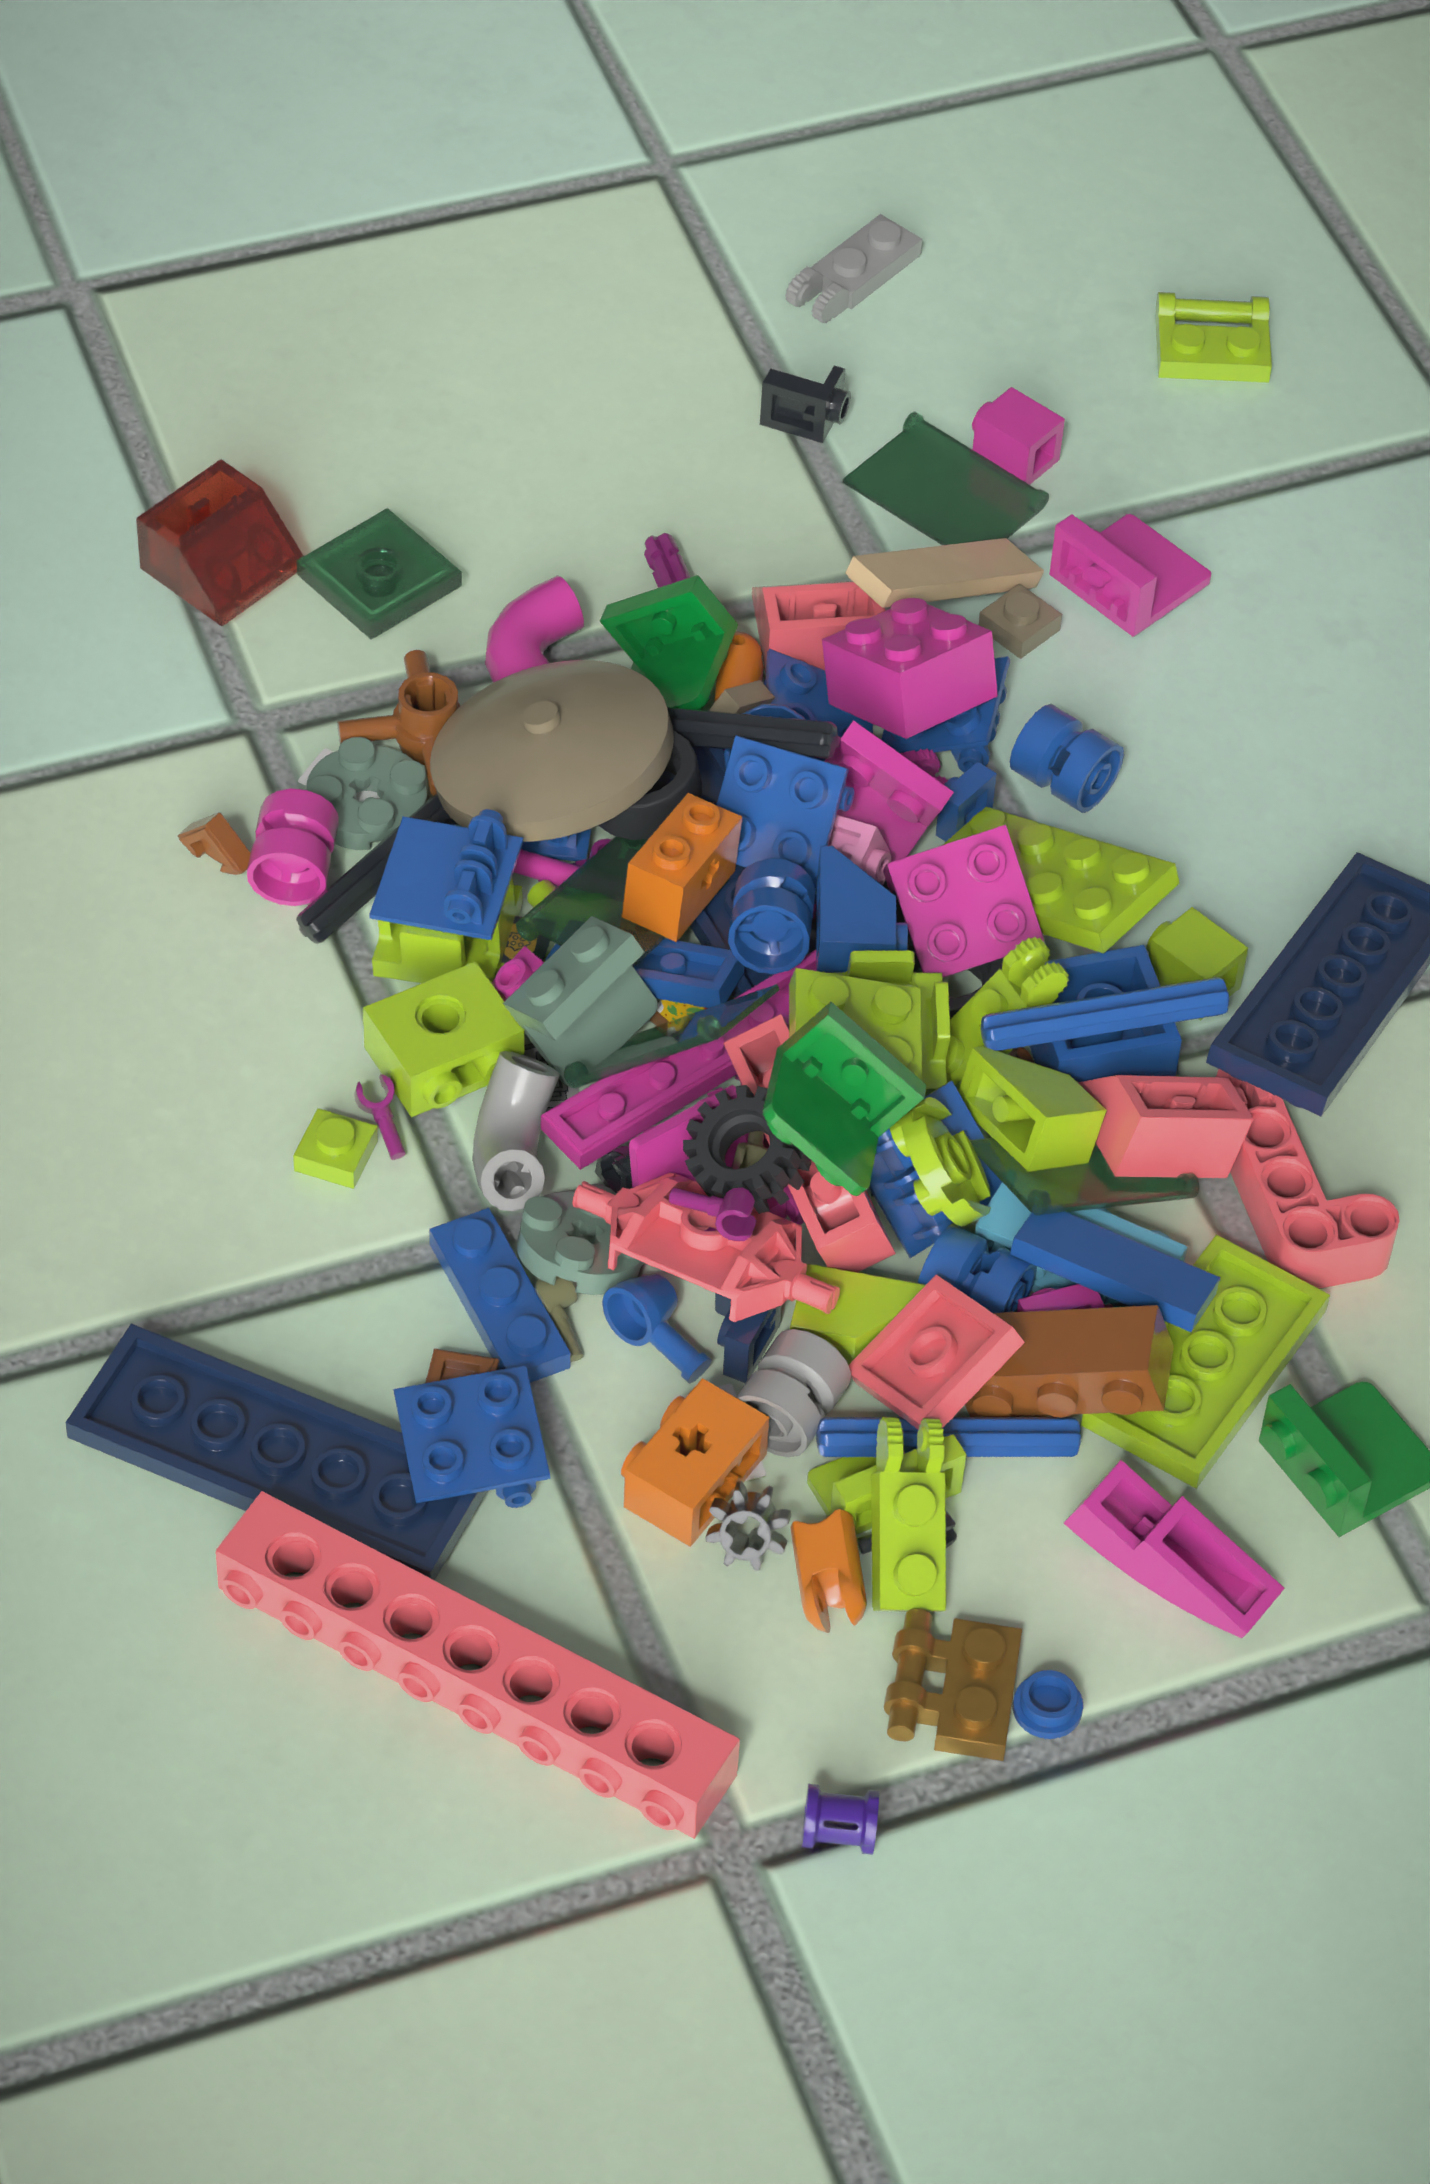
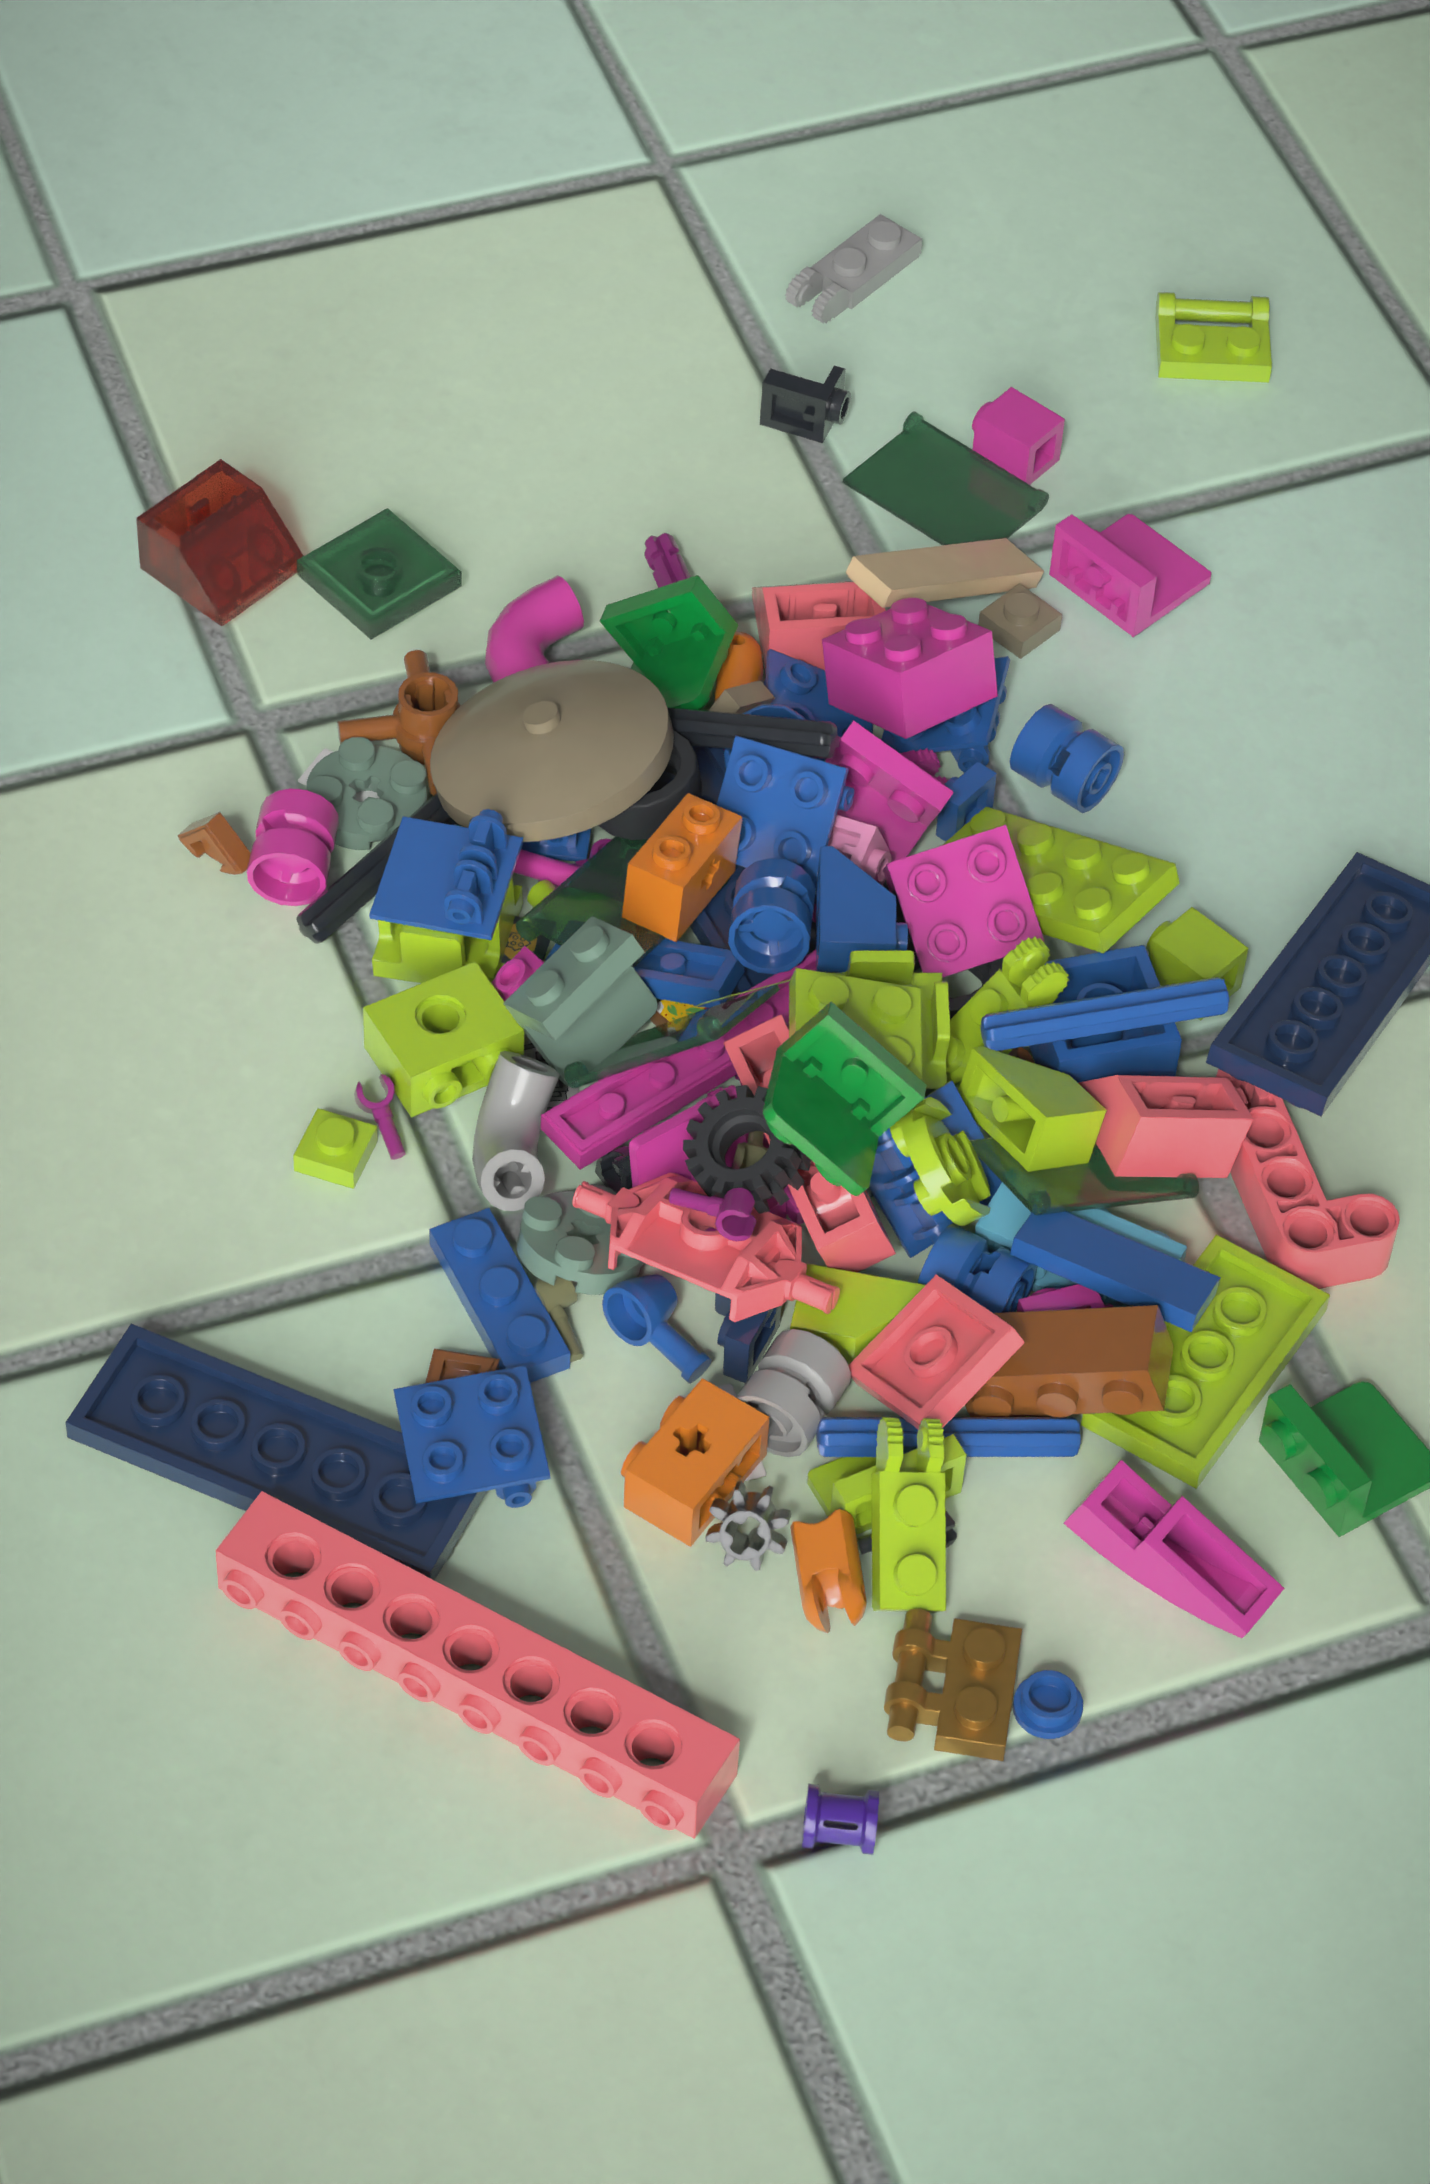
(742, 993): none -> sticker

